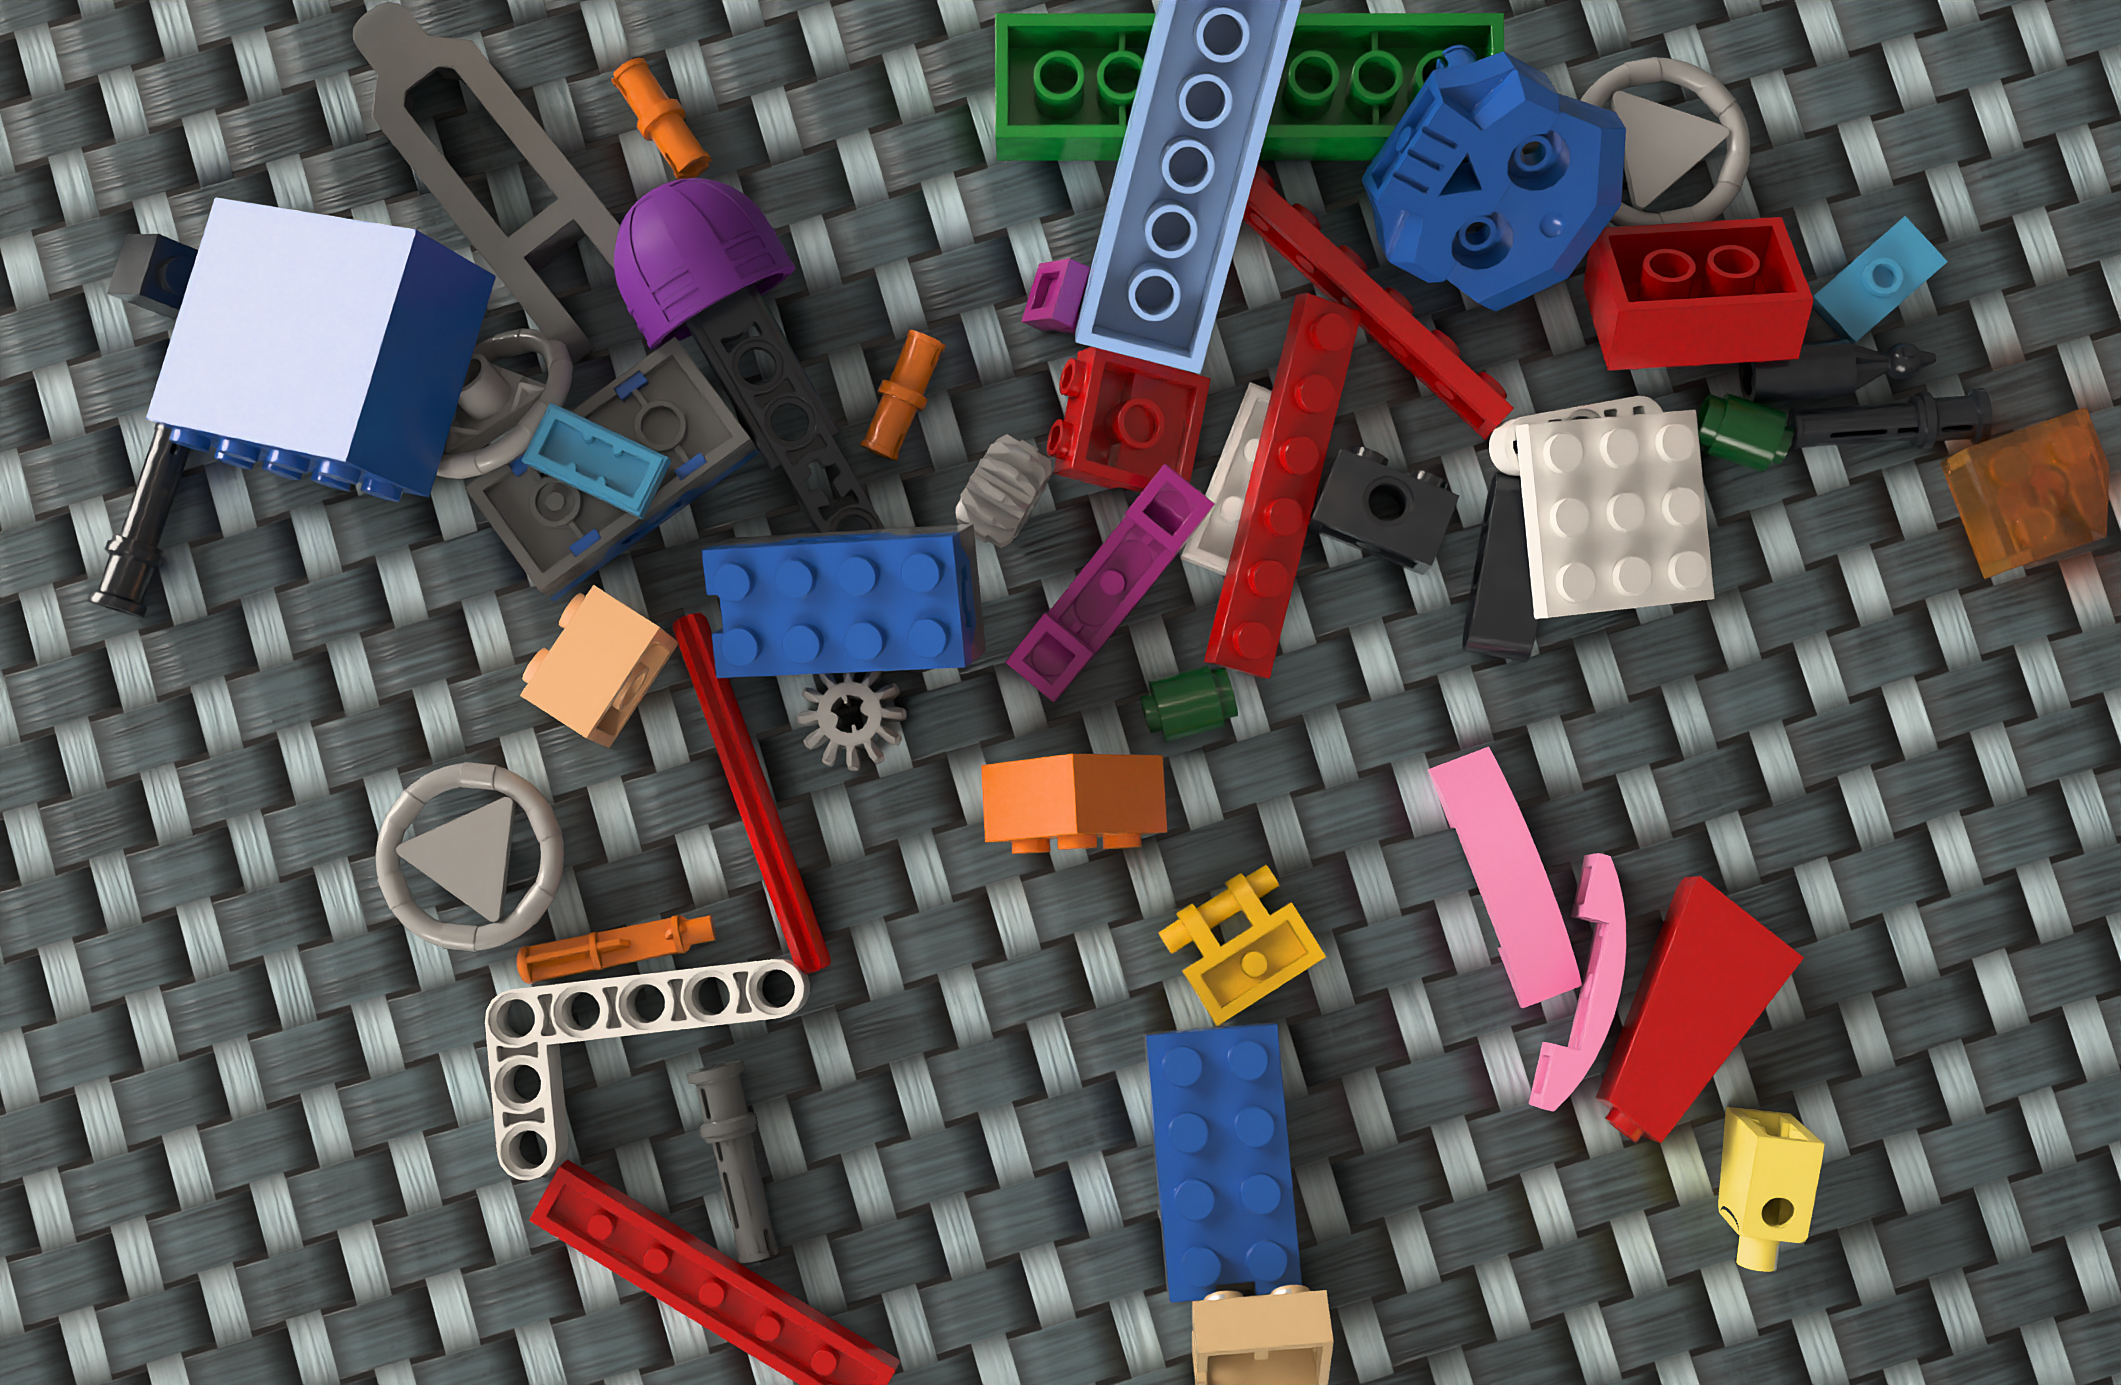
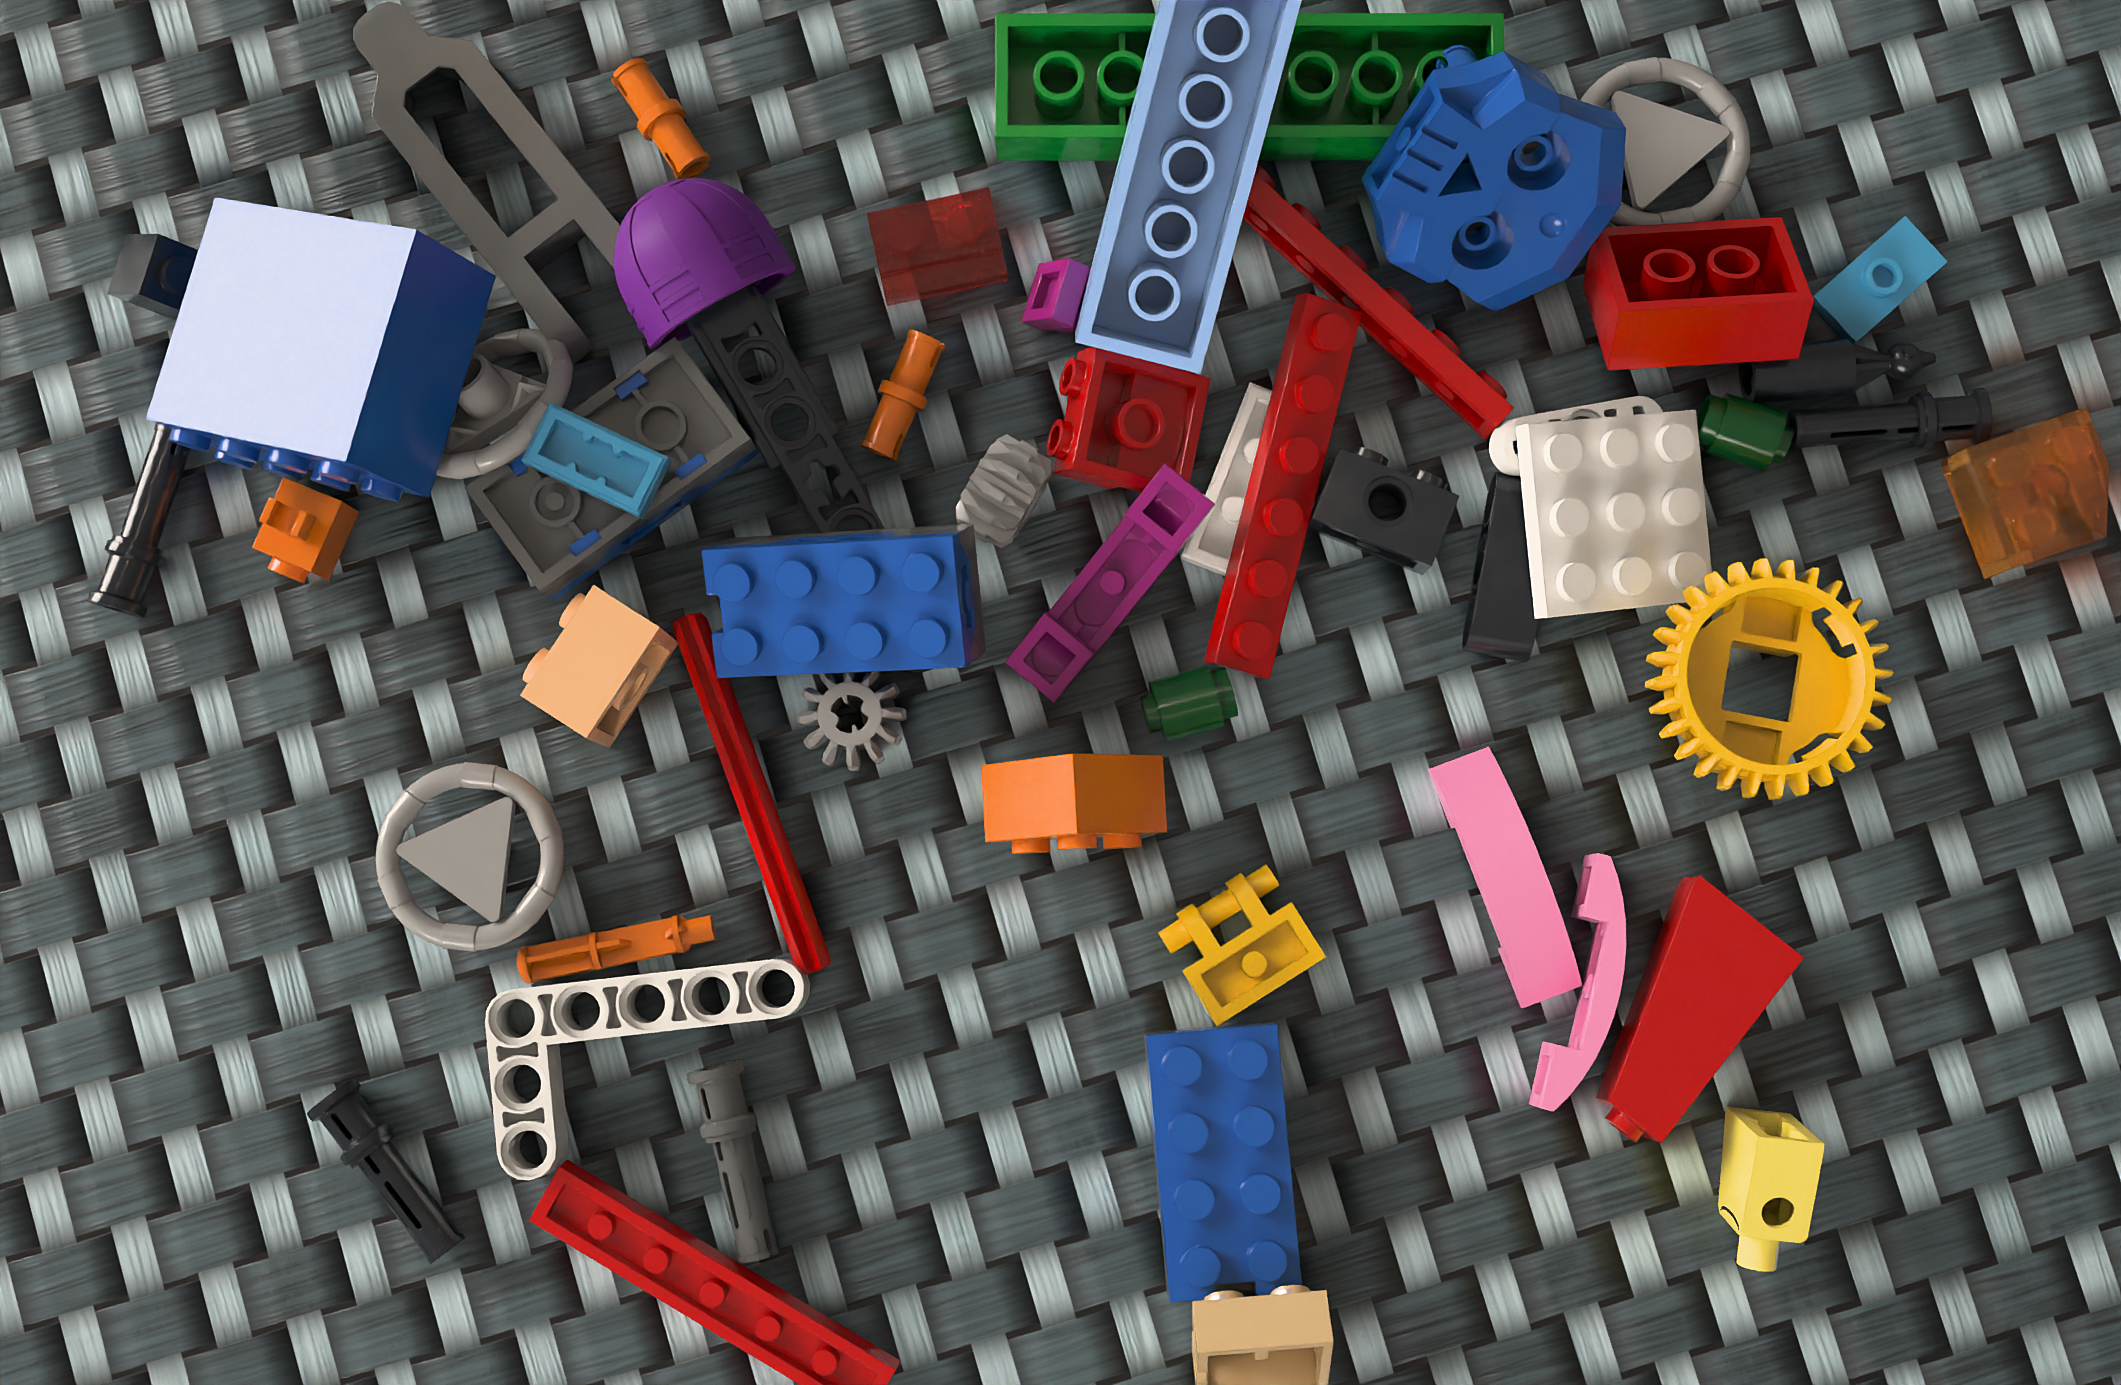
(304, 531): none -> orange brick
(369, 1146): none -> black pin
(937, 246): none -> clear red plate
(1774, 619): none -> yellow piece

